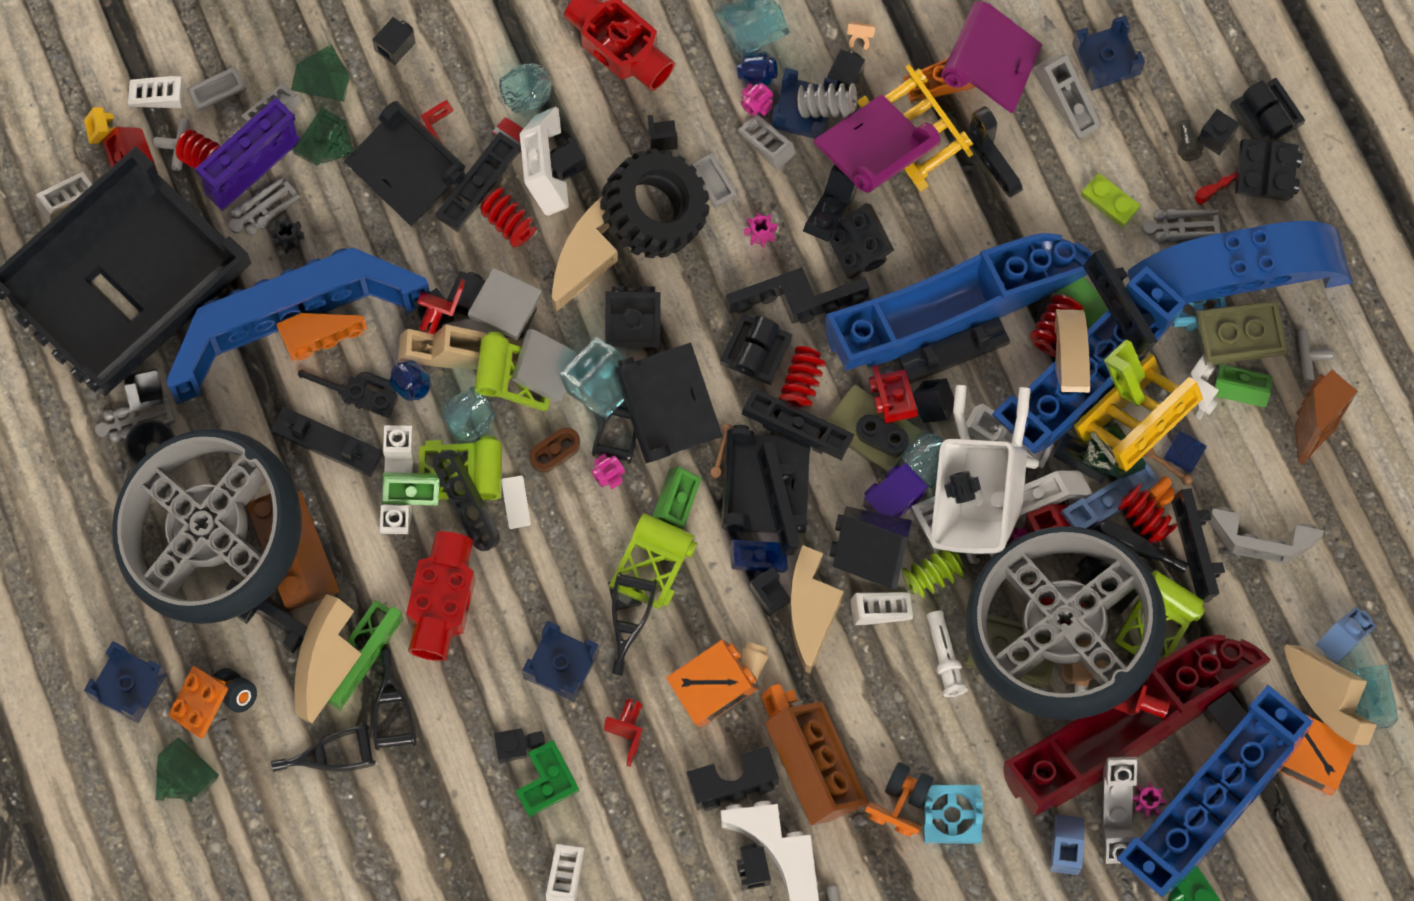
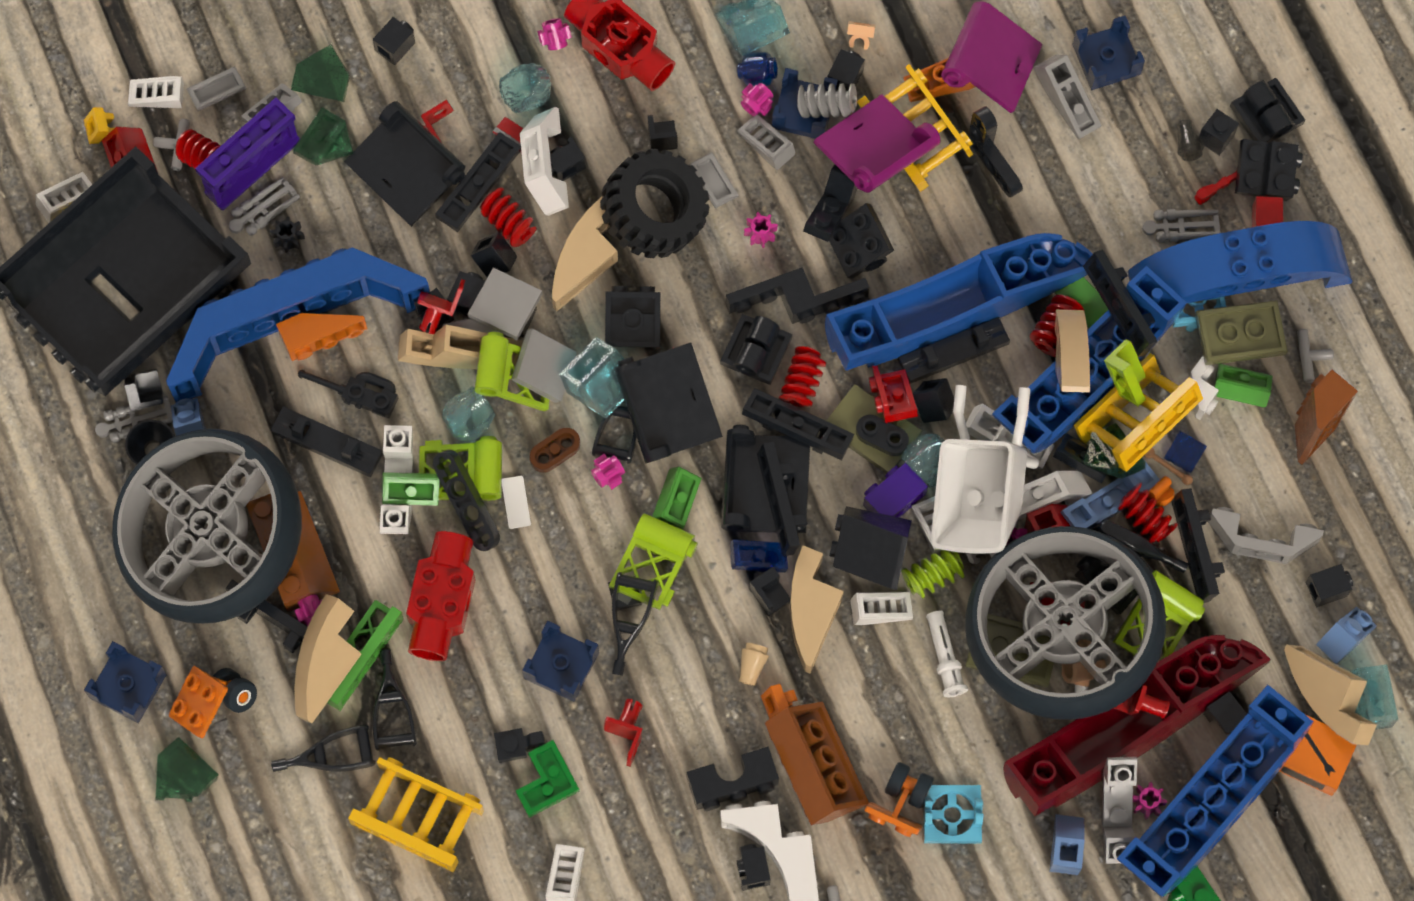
(187, 416): none -> medium blue slope
(307, 608): none -> dark pink gear
(410, 380): clear blue head -> none
(417, 842): none -> yellow fence
(494, 253): none -> black panel
(554, 34): none -> dark pink gear
(712, 682): orange brick -> none
(716, 471): medium nougat hinge -> none
(962, 487): black gear -> none
(1110, 200): lime plate -> none
(1267, 211): none -> red brick
(1329, 585): none -> black brick

